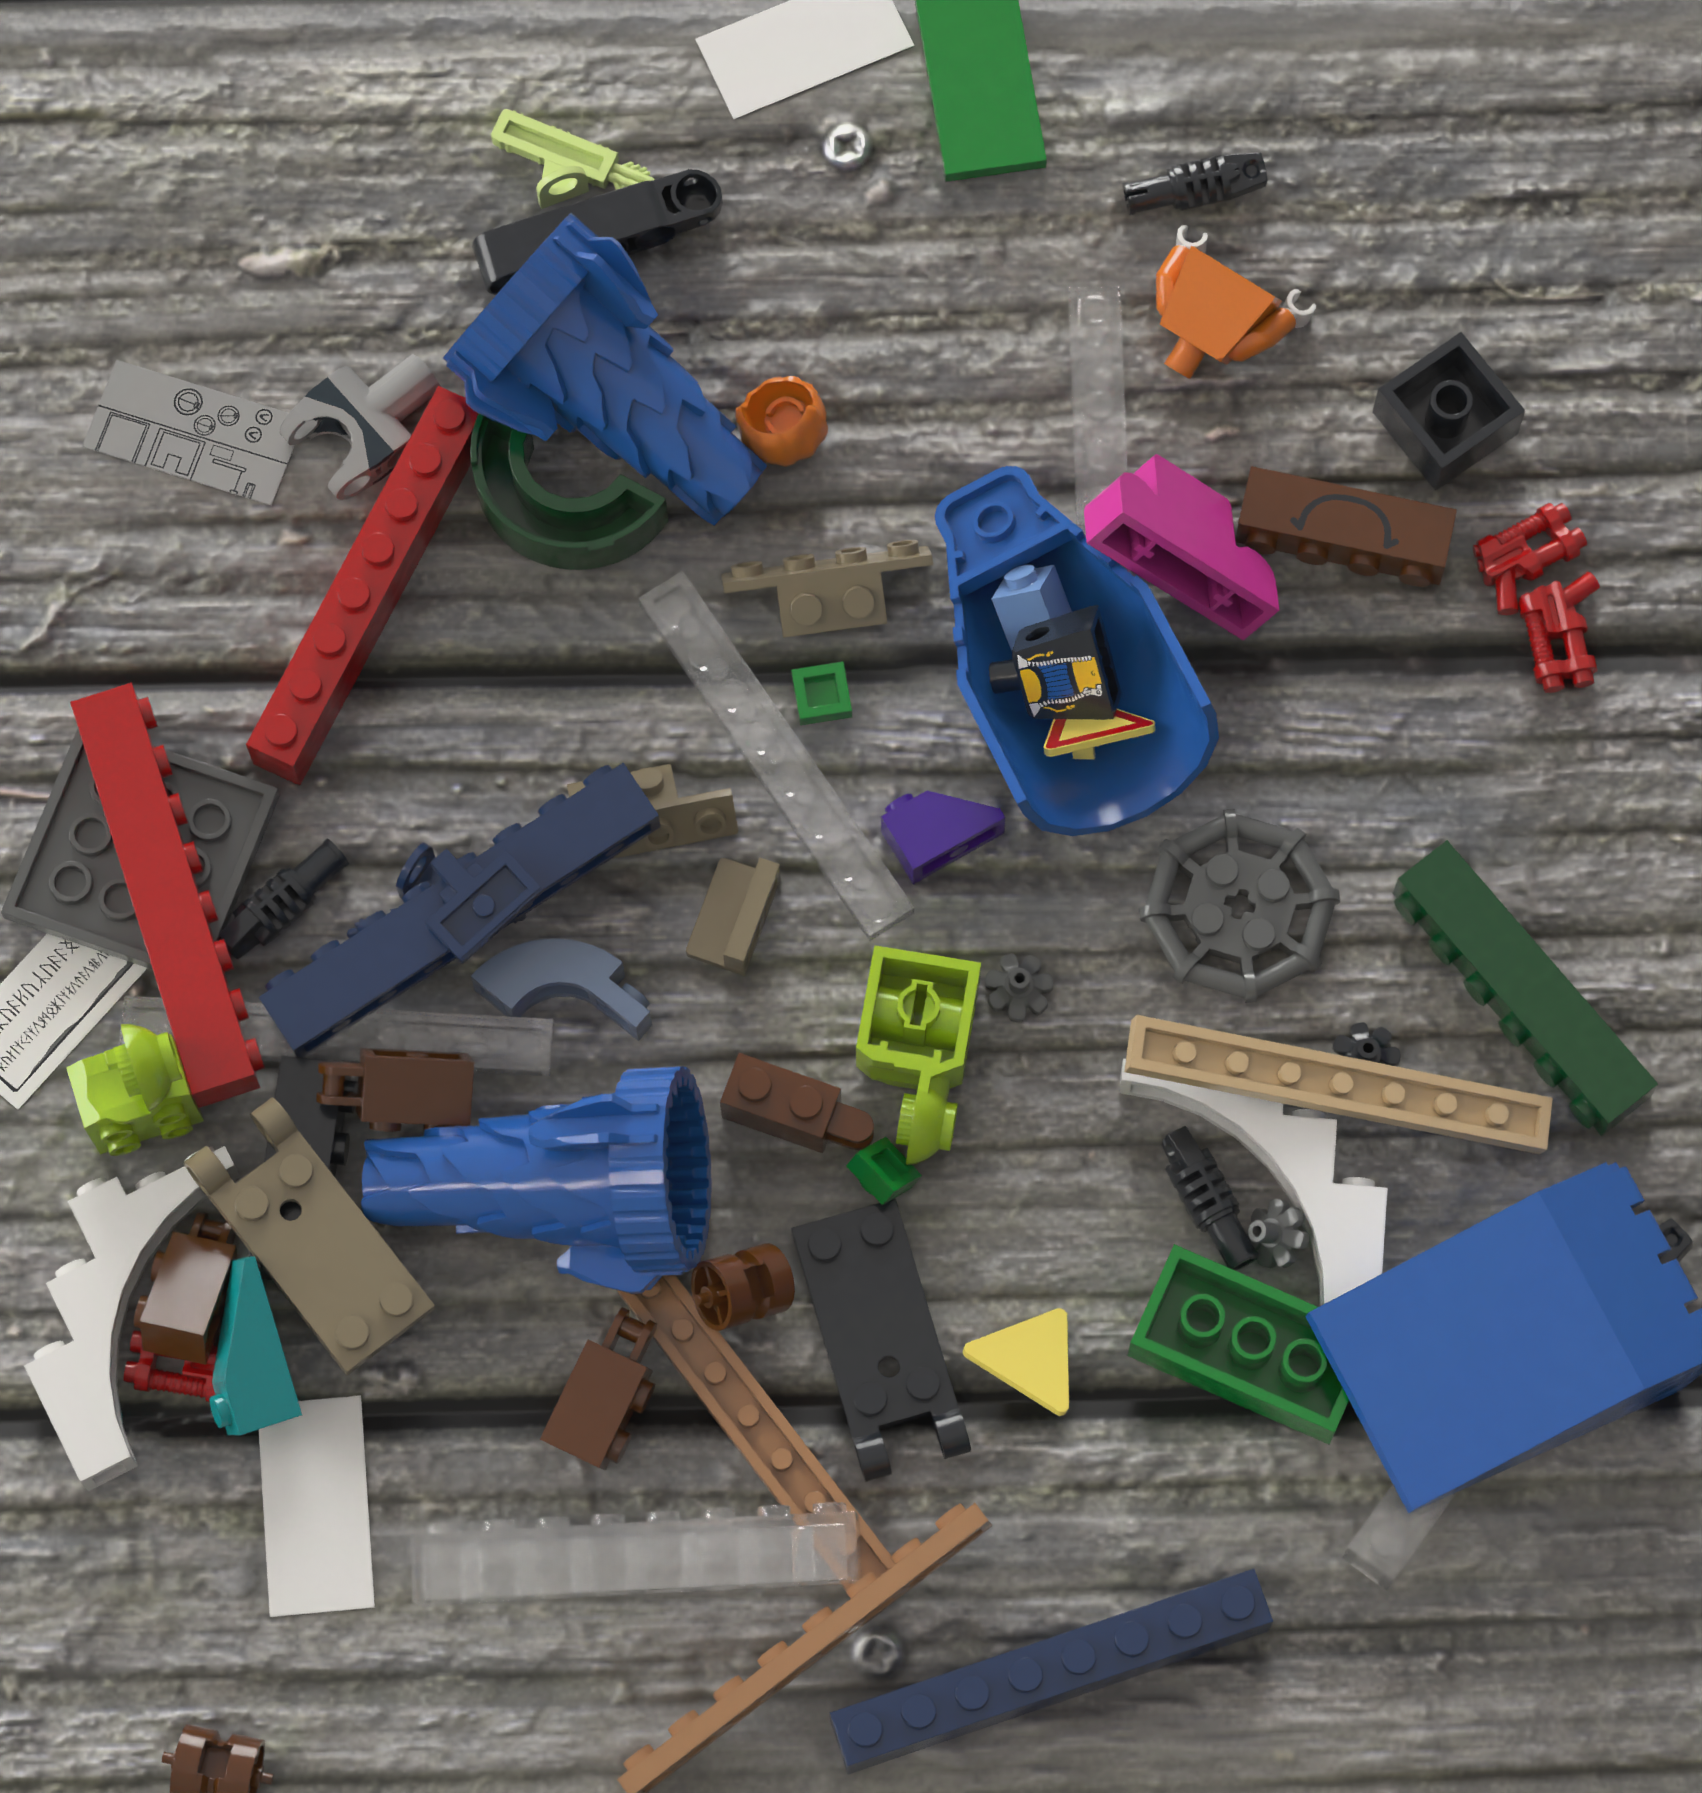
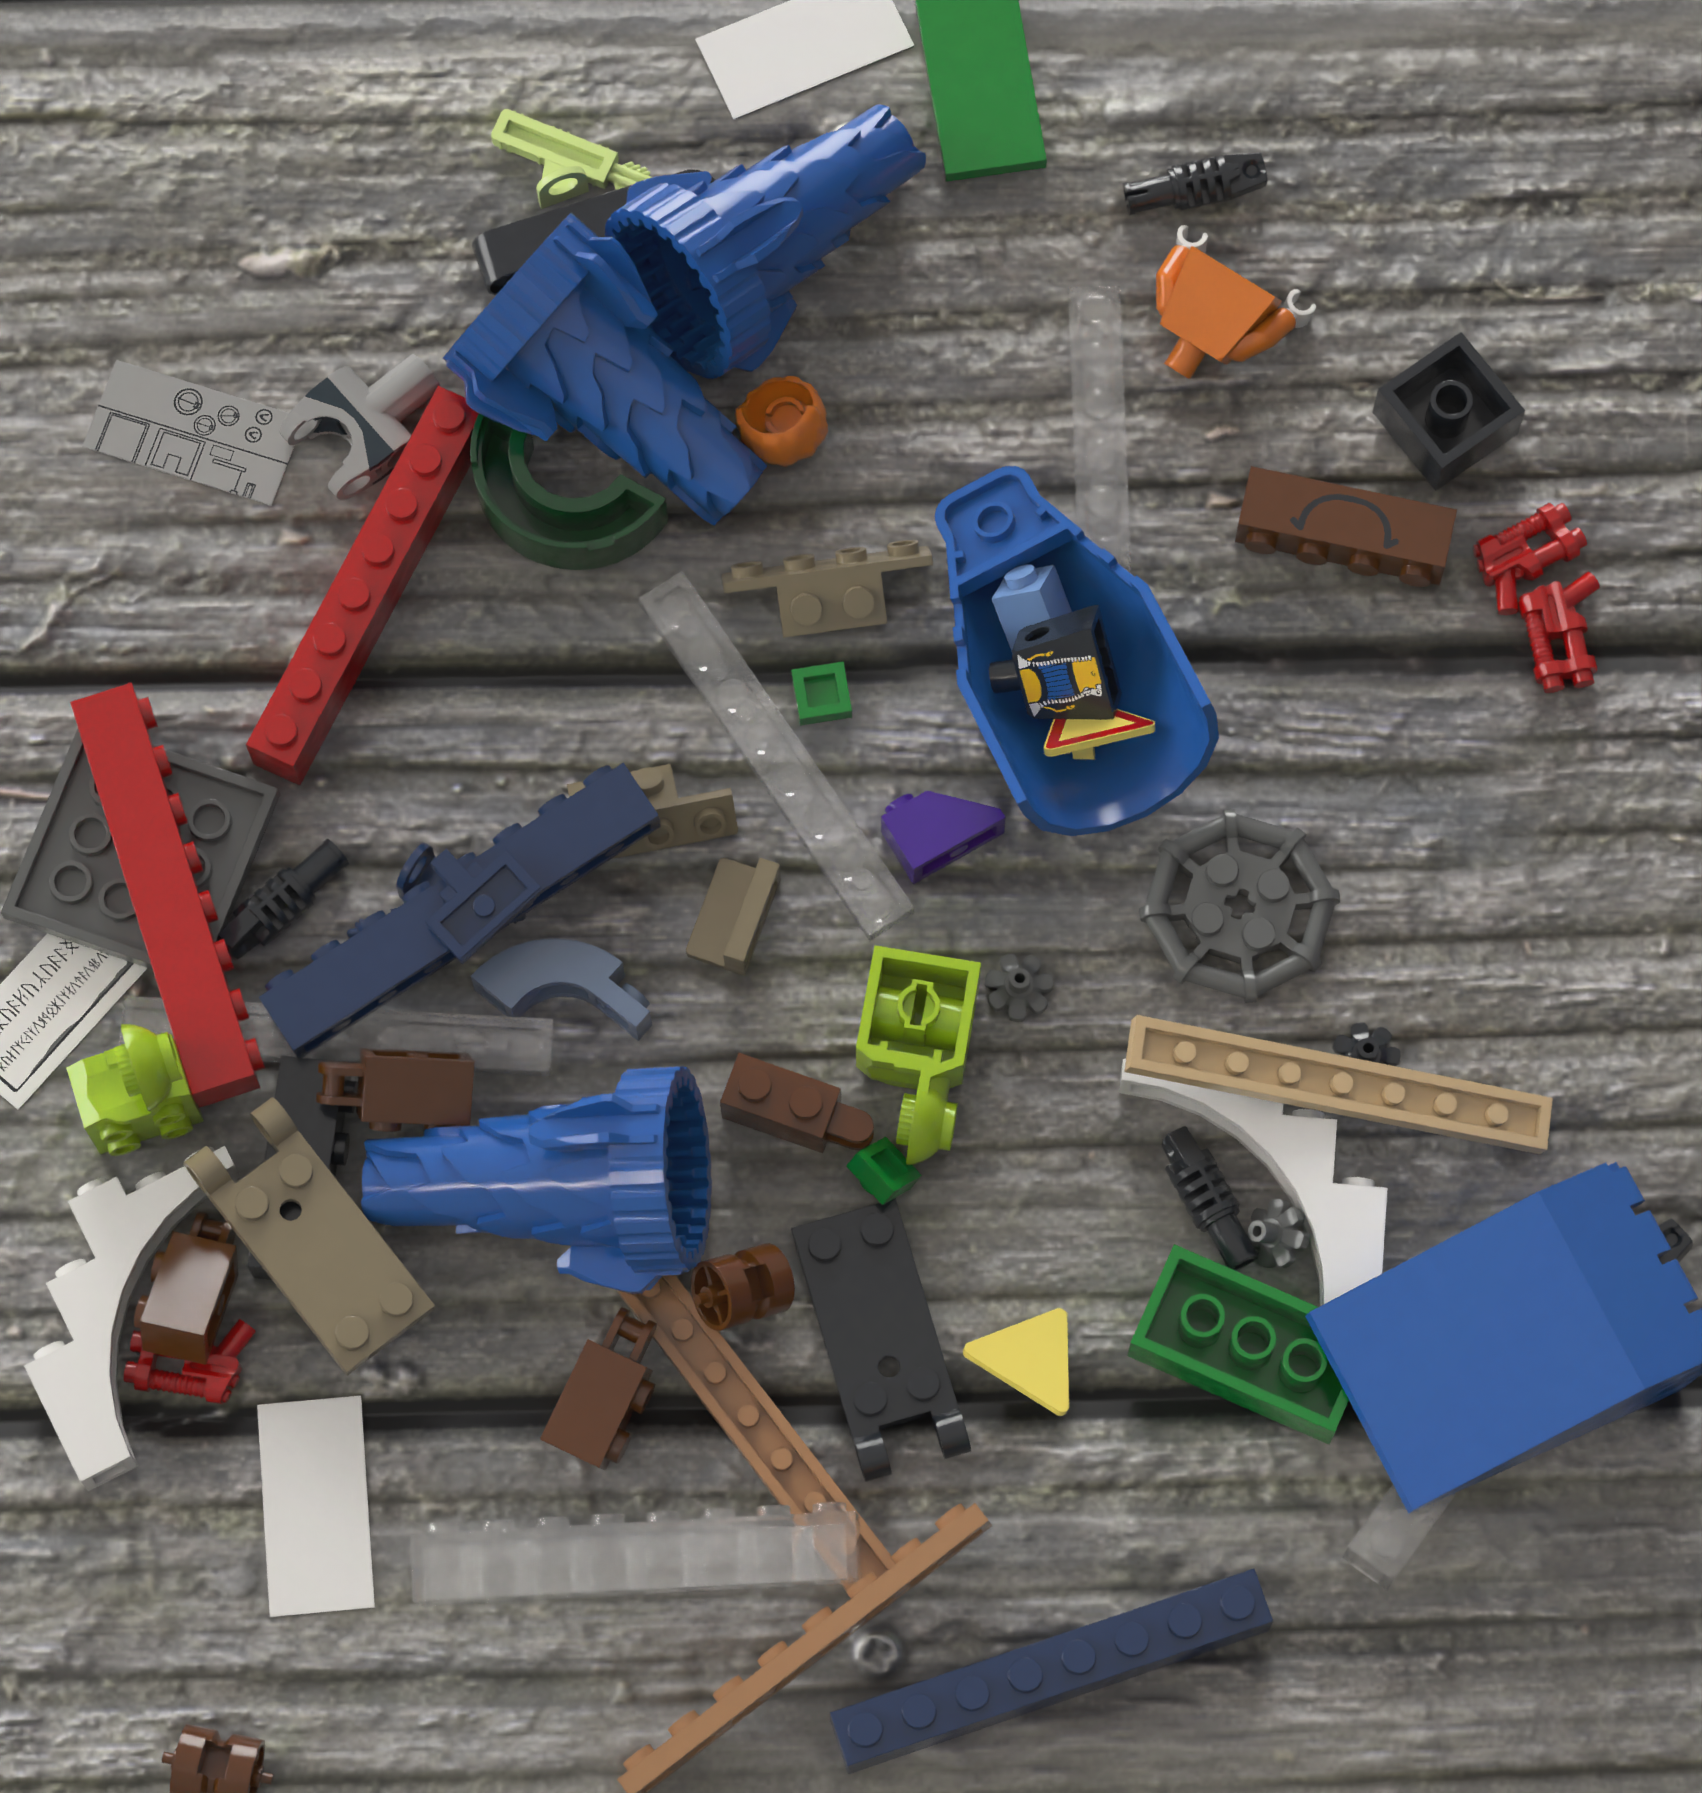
(250, 1365): teal slope -> none
(733, 248): none -> blue cone
(1184, 544): dark pink brick -> none
(1523, 989): dark green brick -> none

